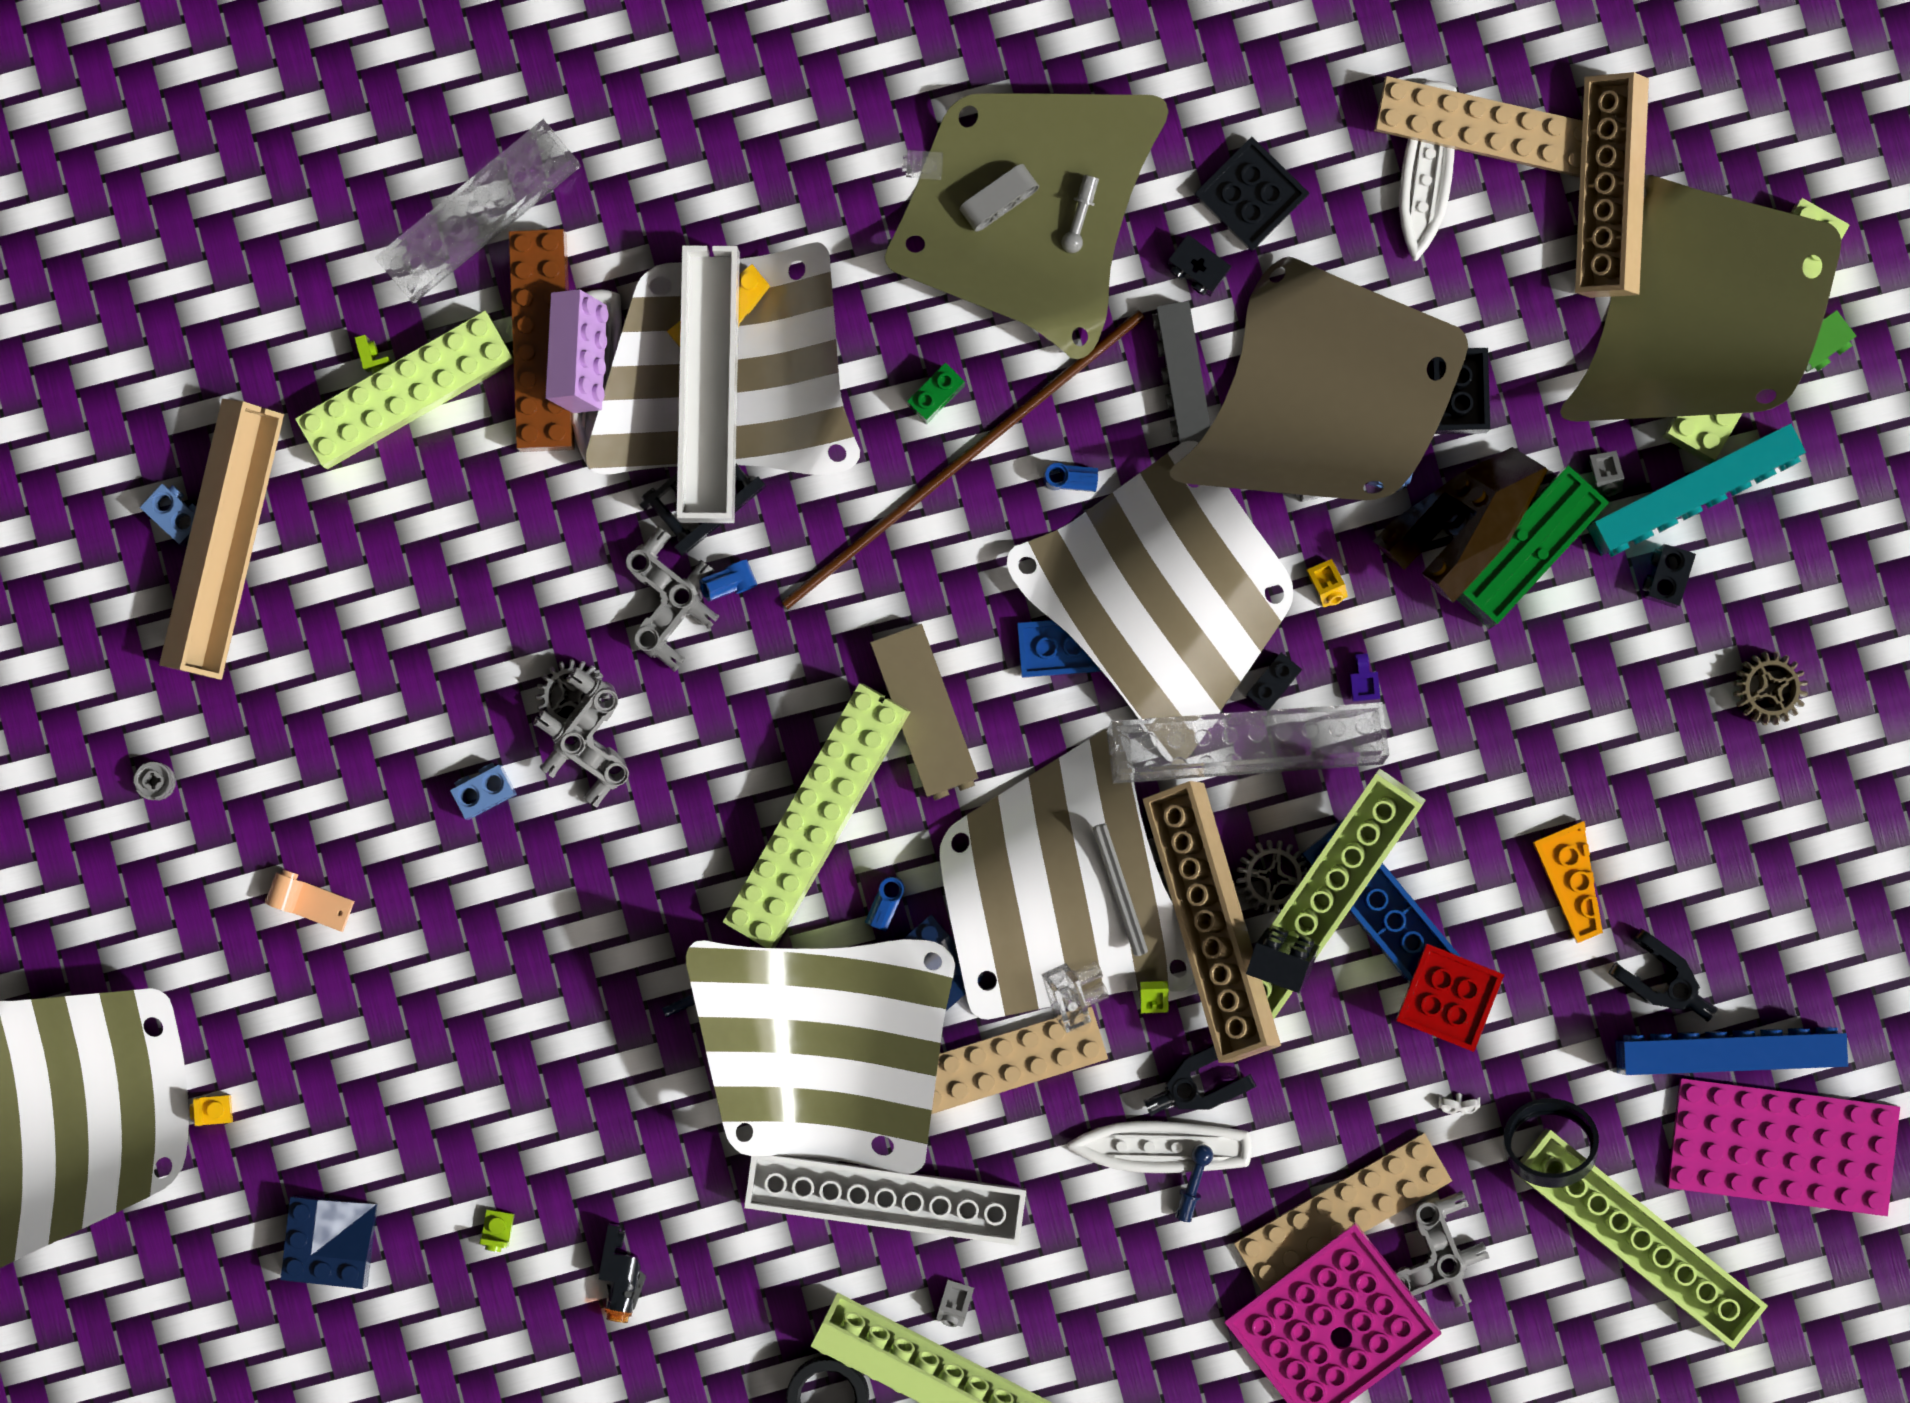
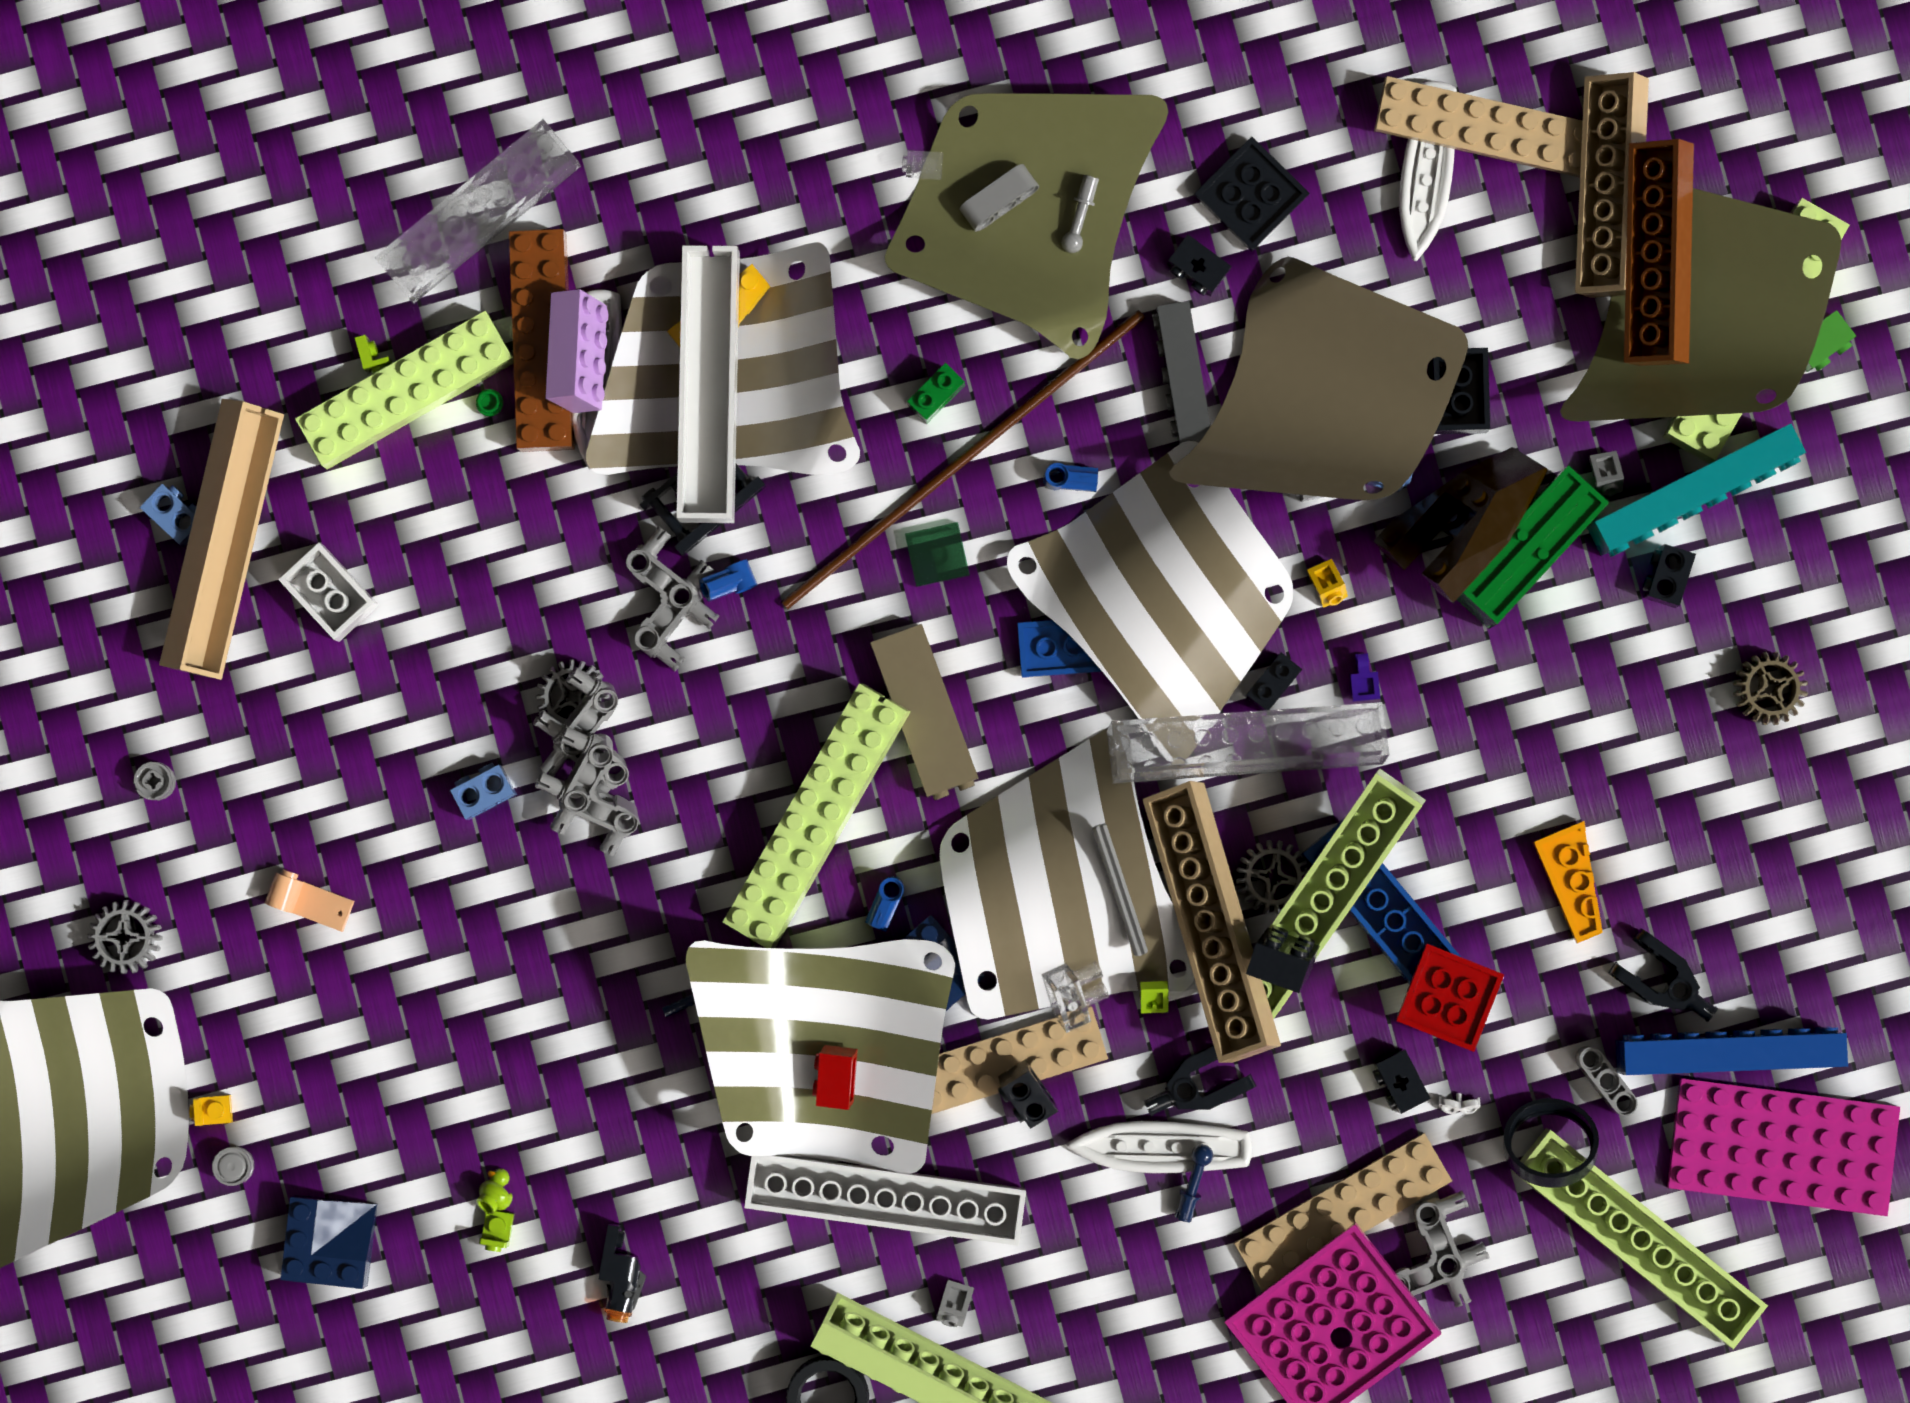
(127, 925): none -> light grey gear
(233, 1166): none -> light grey wheel
(328, 592): none -> white brick
(489, 402): none -> green plate
(492, 1192): none -> lime animal
(583, 779): none -> light grey pin
(835, 1077): none -> red brick
(937, 554): none -> clear green tile
(1031, 1092): none -> black brick
(1413, 1092): none -> black brick
(1618, 1087): none -> light grey beam
(1658, 252): none -> dark orange brick

